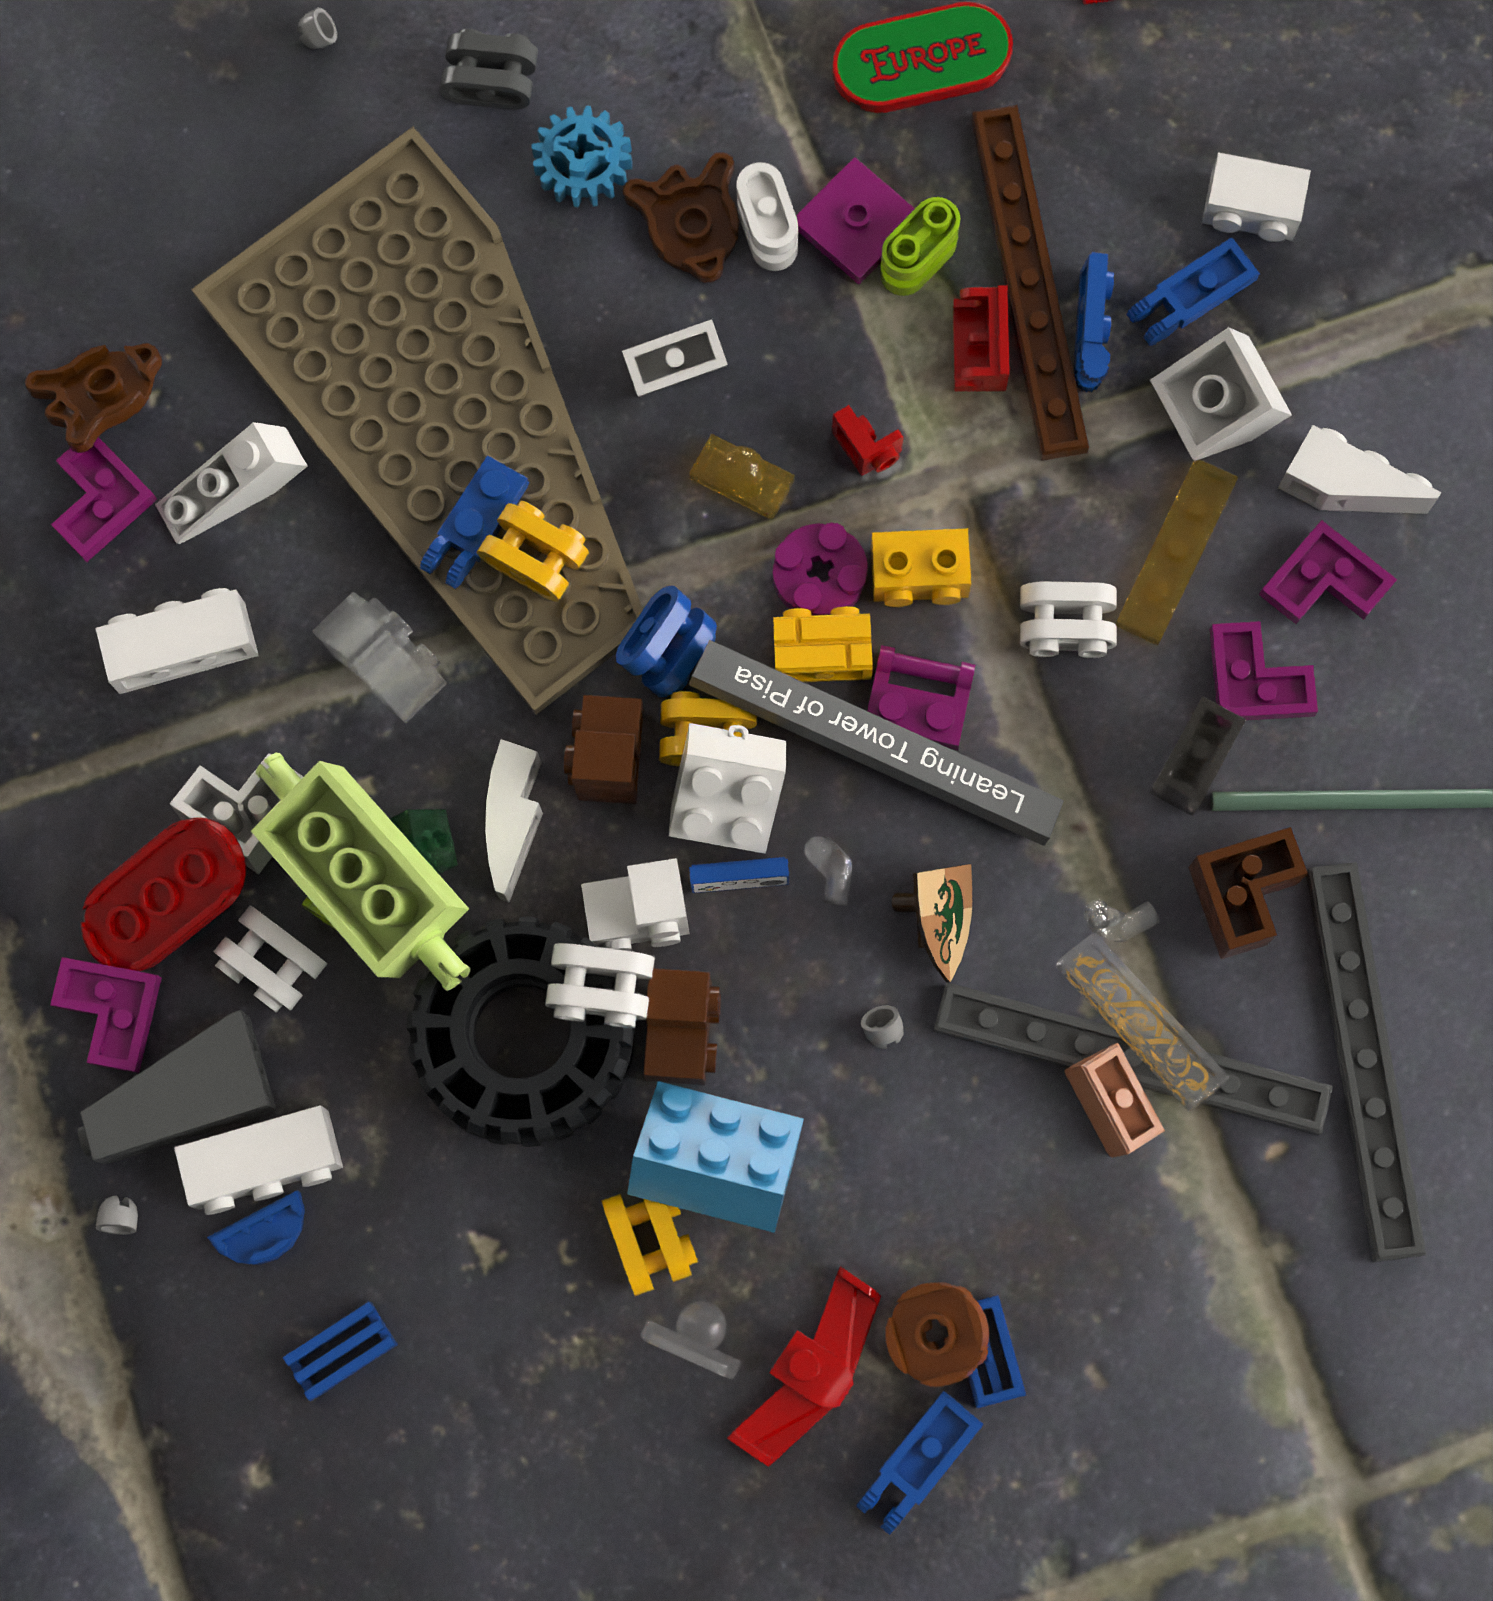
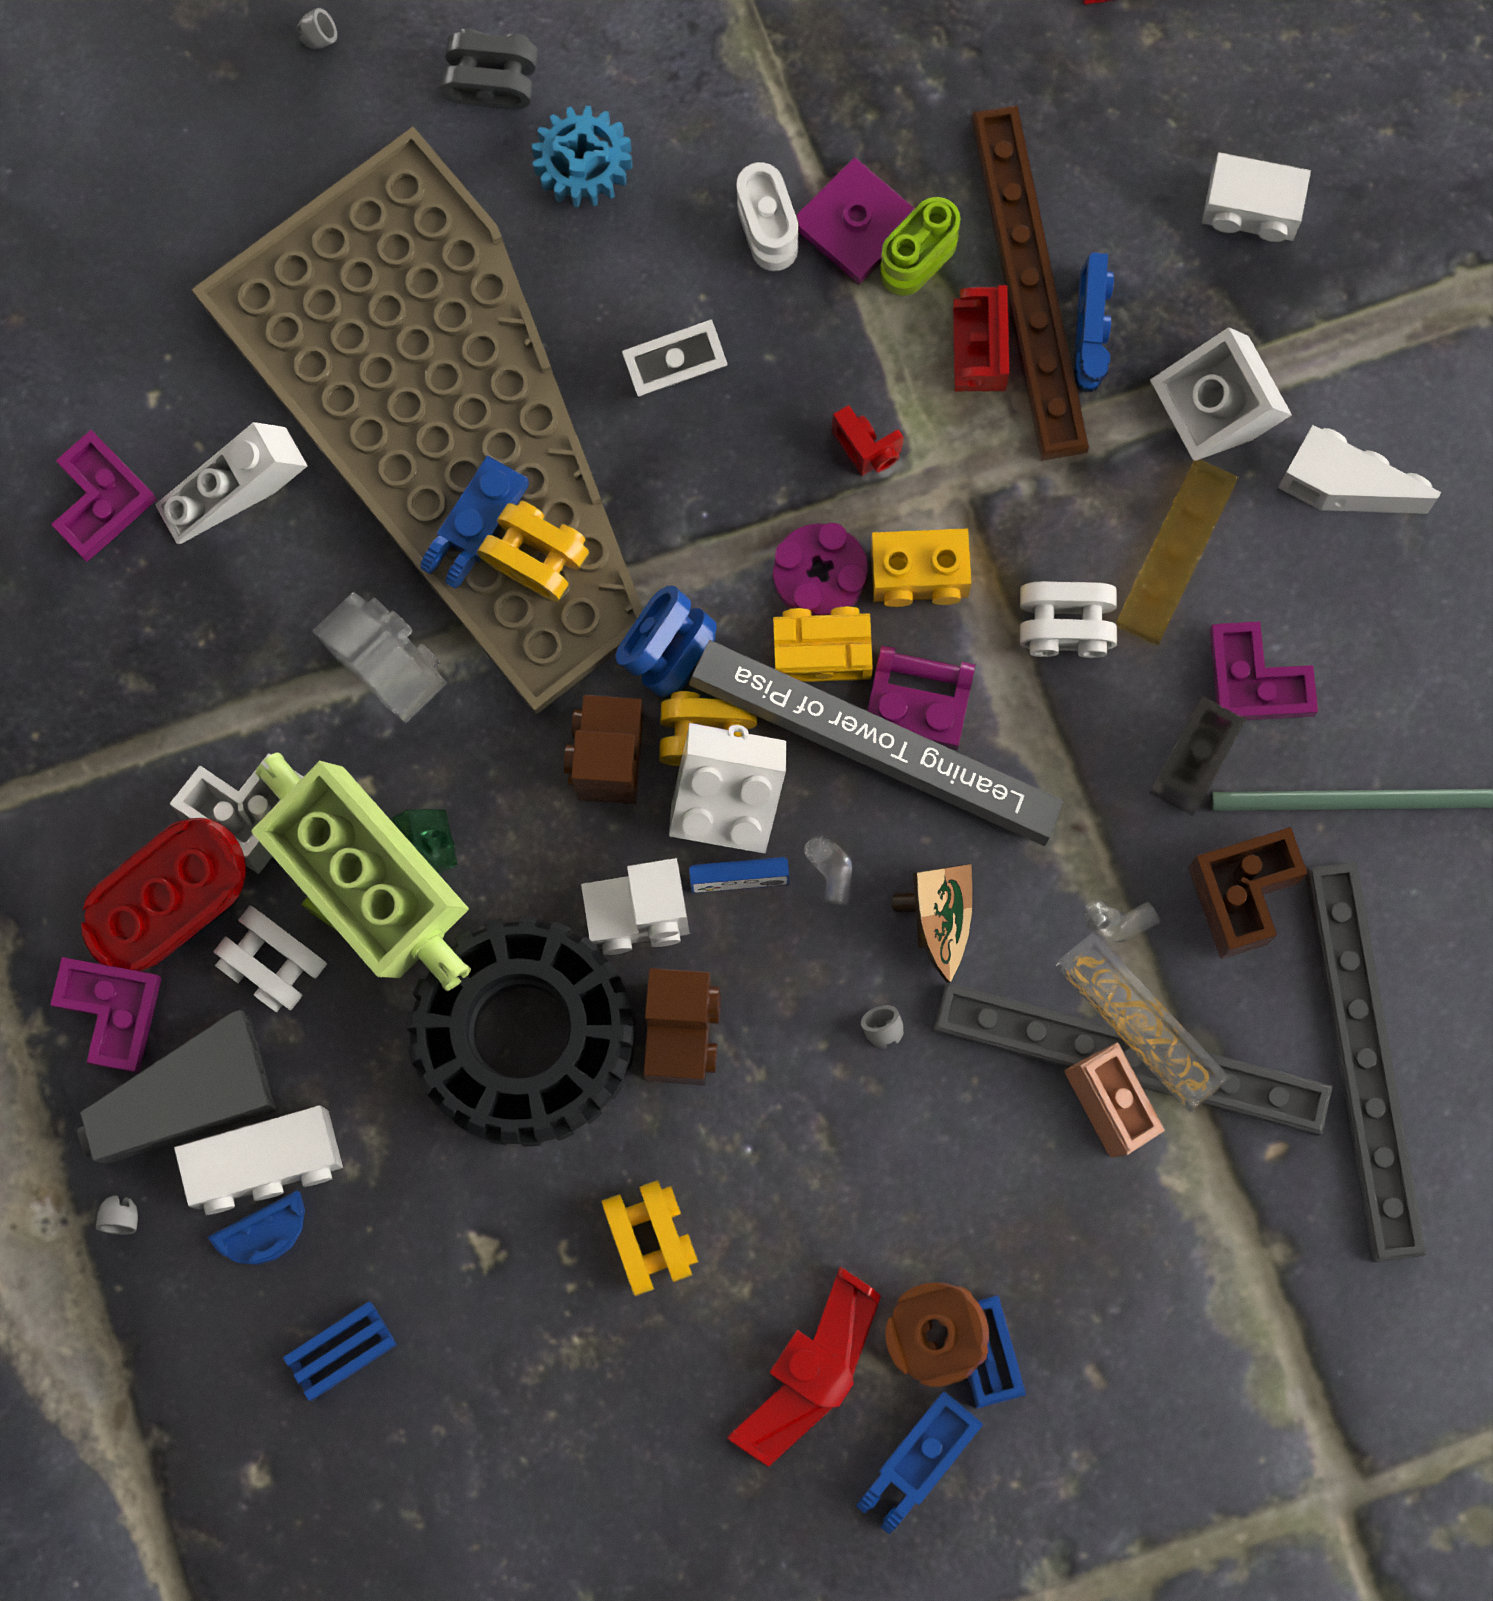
(96, 390): reddish brown tile -> none
(176, 640): white brick -> none
(510, 814): white slope -> none
(619, 1005): white brick -> none
(689, 218): reddish brown tile -> none
(699, 1331): clear tile -> none
(715, 1156): dark azure brick -> none
(742, 476): clear yellow tile -> none
(922, 57): green tile -> none
(1196, 289): blue hinge -> none
(1329, 564): magenta plate -> none

